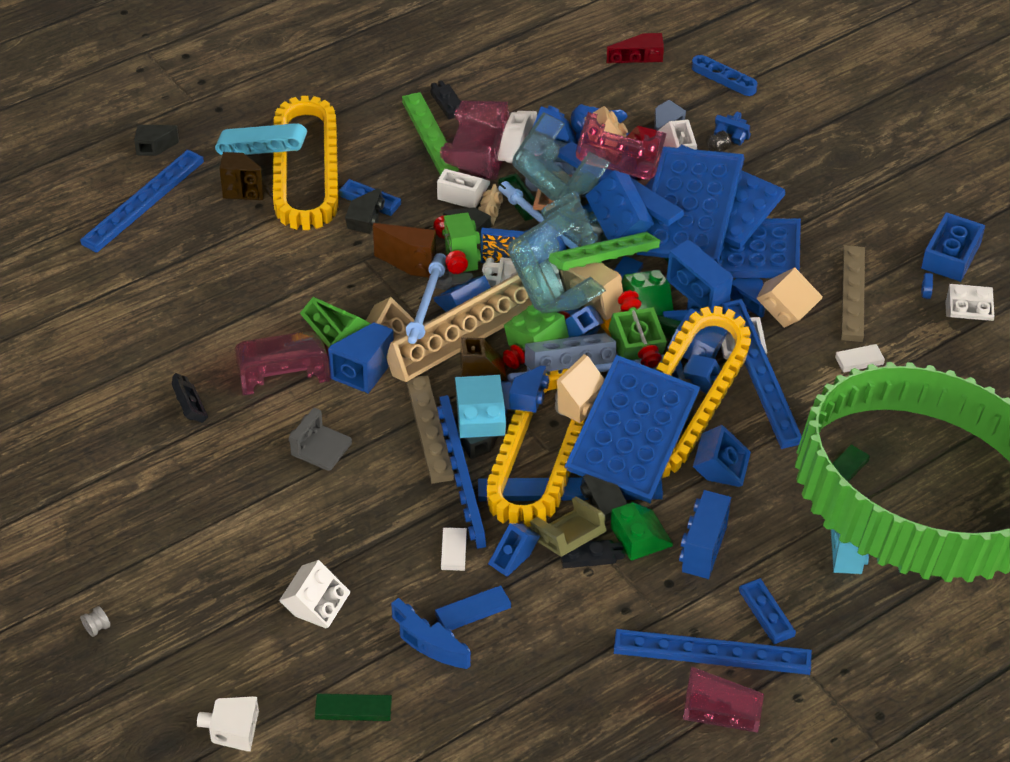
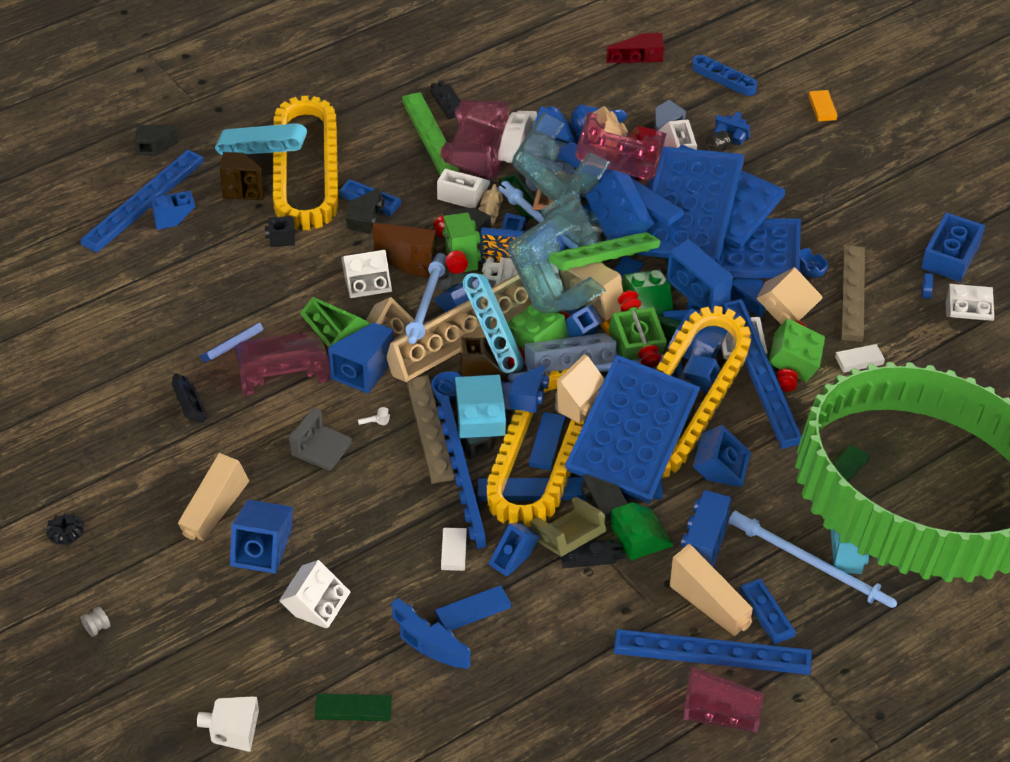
(73, 530): none -> black gear
(171, 209): none -> blue slope
(213, 497): none -> tan slope
(231, 342): none -> tile
(260, 536): none -> blue slope
(280, 231): none -> black brick
(366, 273): none -> white slope
(381, 418): none -> white hand
(444, 384): none -> blue hat
(484, 317): none -> medium azure beam
(513, 222): none -> blue slope
(547, 441): none -> blue tile
(709, 591): none -> tan slope
(753, 528): none -> light blue bar
(796, 353): none -> bright green brick
(812, 265): none -> blue hair
(822, 105): none -> light orange tile

